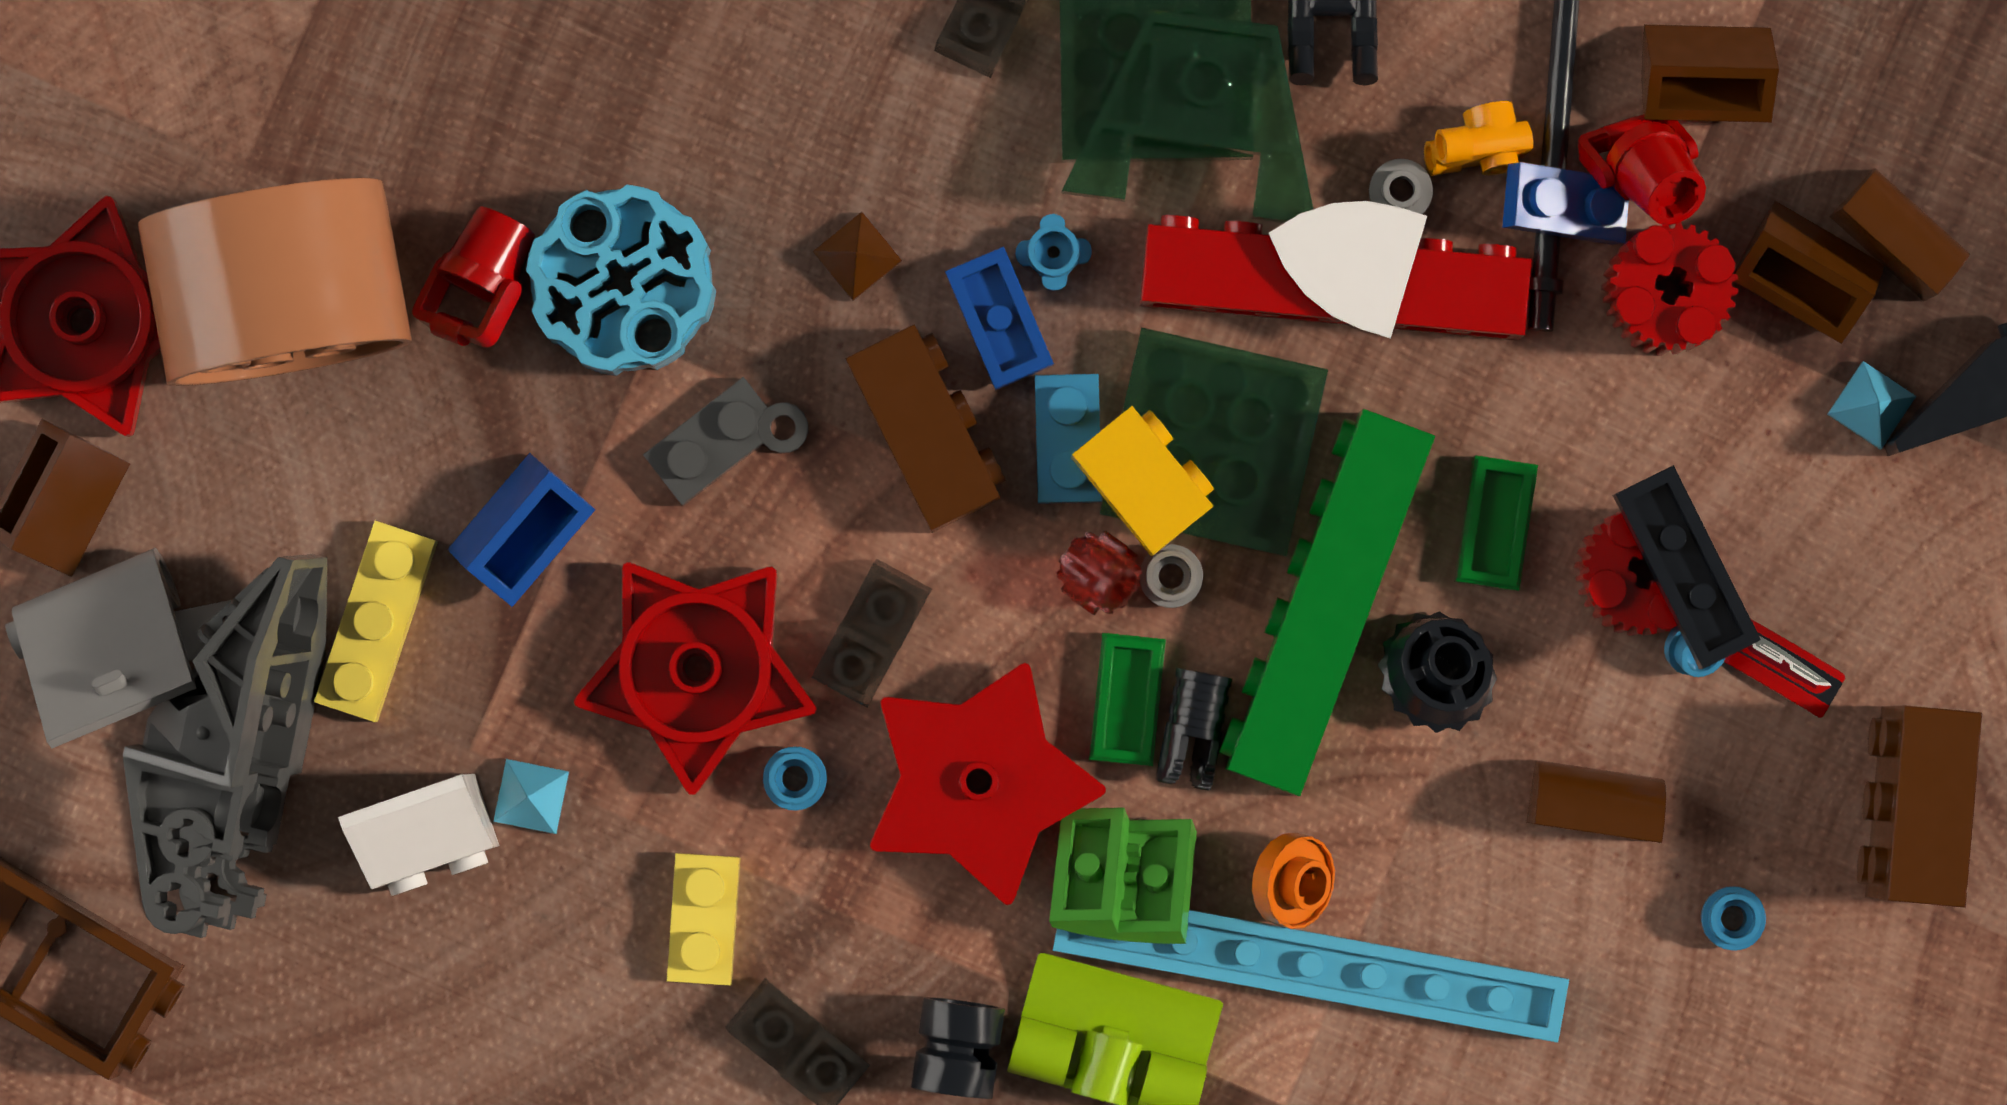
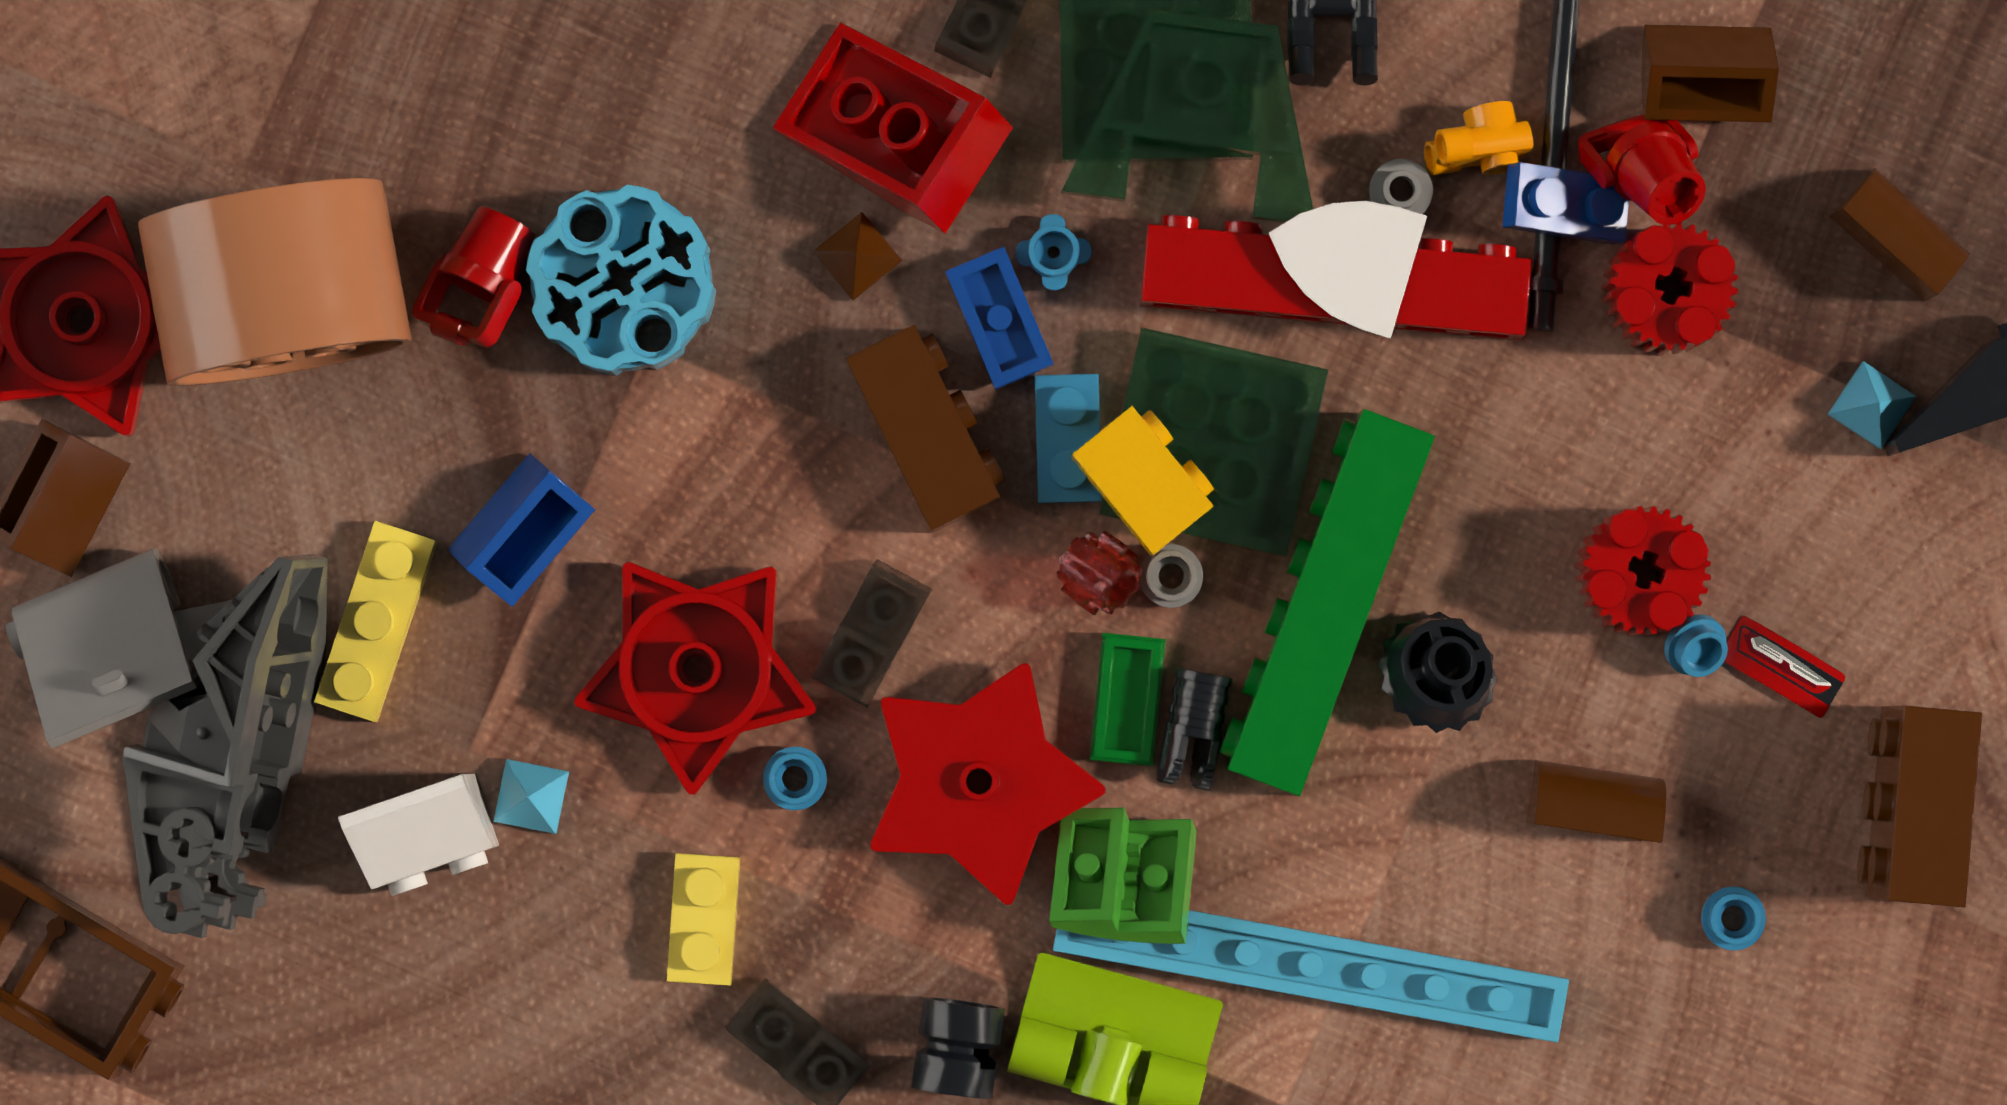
(720, 439): dark grey hinge -> none
(894, 126): none -> red slope
(1293, 880): orange plate -> none
(1496, 523): green tile -> none
(1686, 567): black plate -> none
(1809, 272): reddish brown brick -> none

